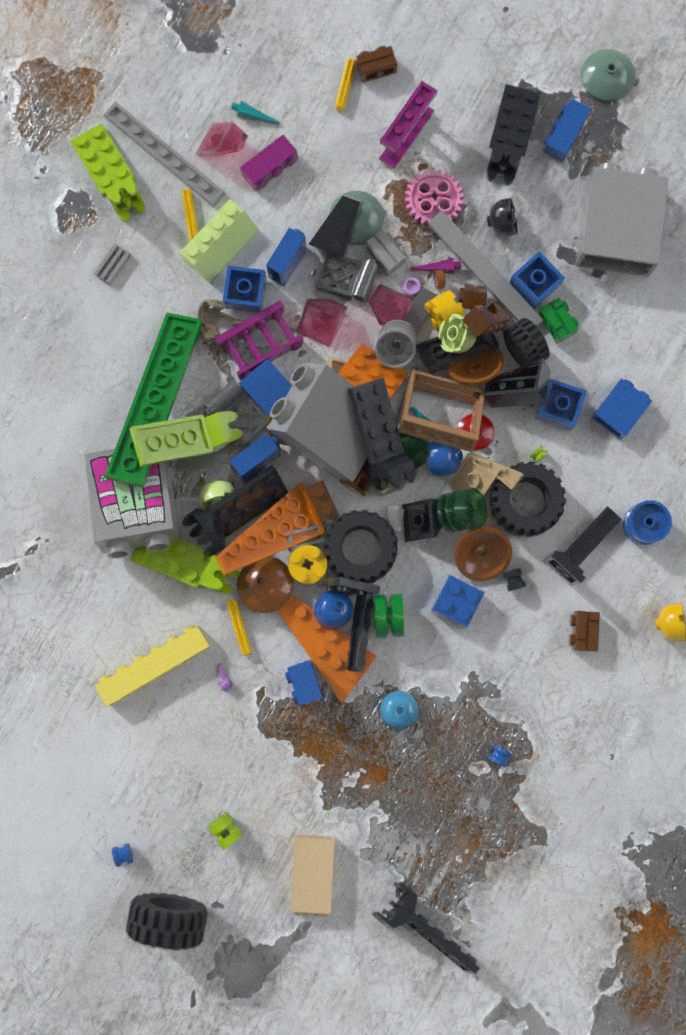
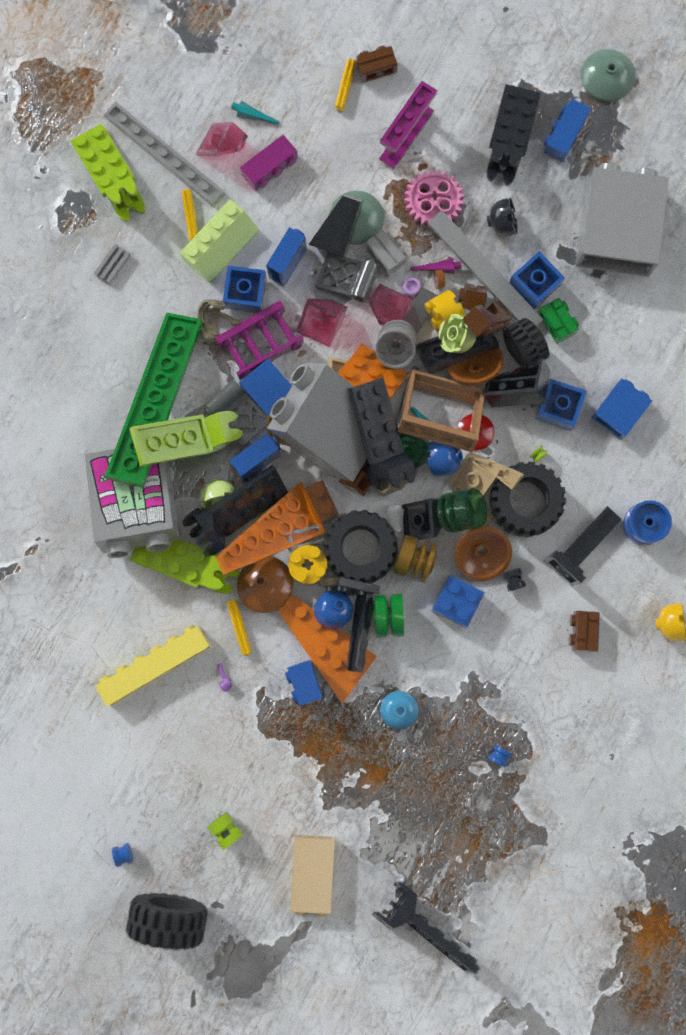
(415, 559): none -> pearl gold wheel

